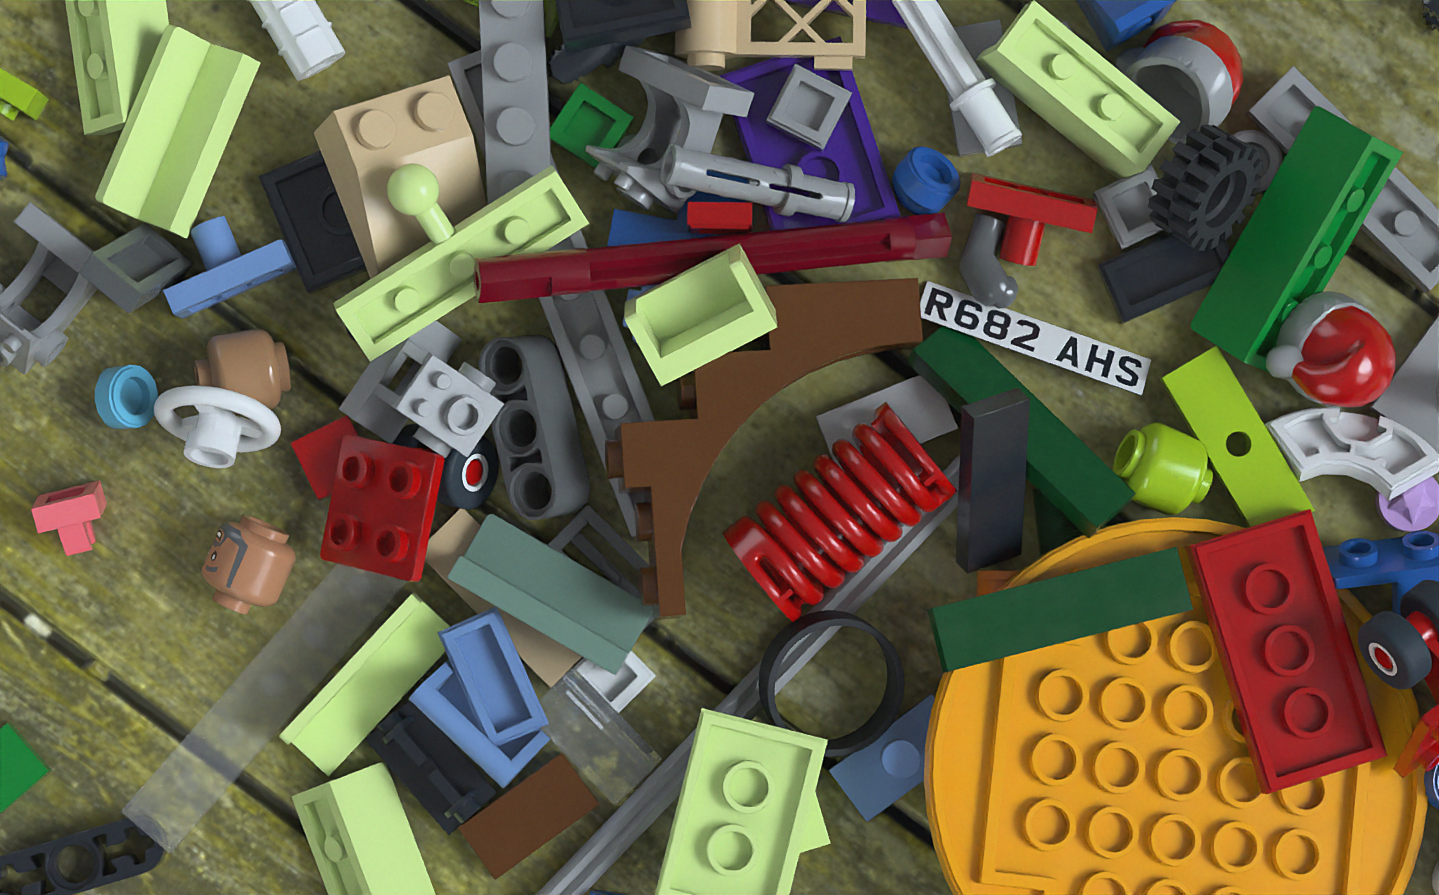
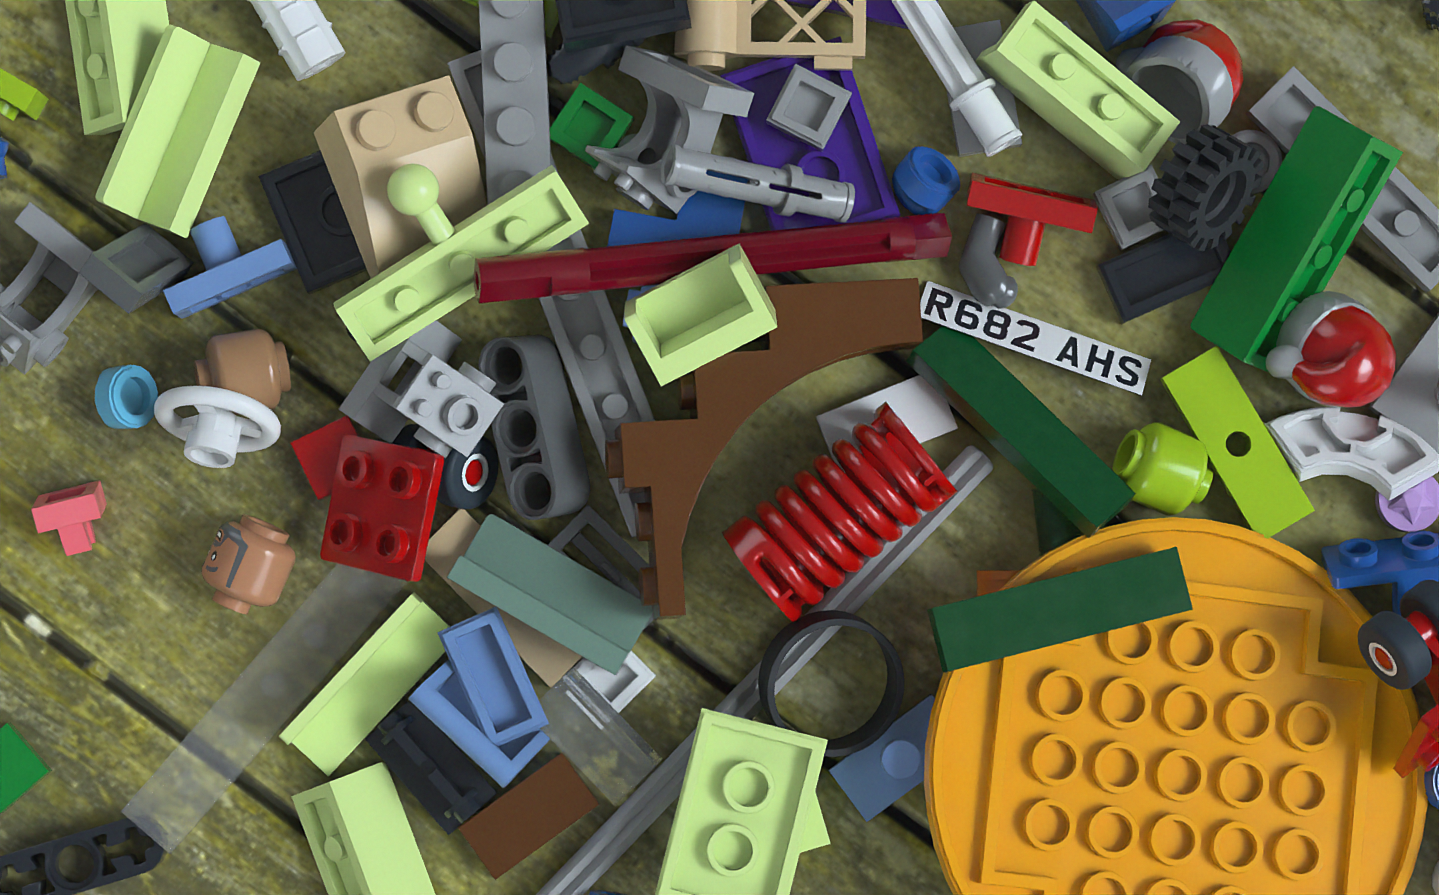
(719, 218): red tile -> none
(992, 480): black tile -> none
(1286, 651): red tile -> none

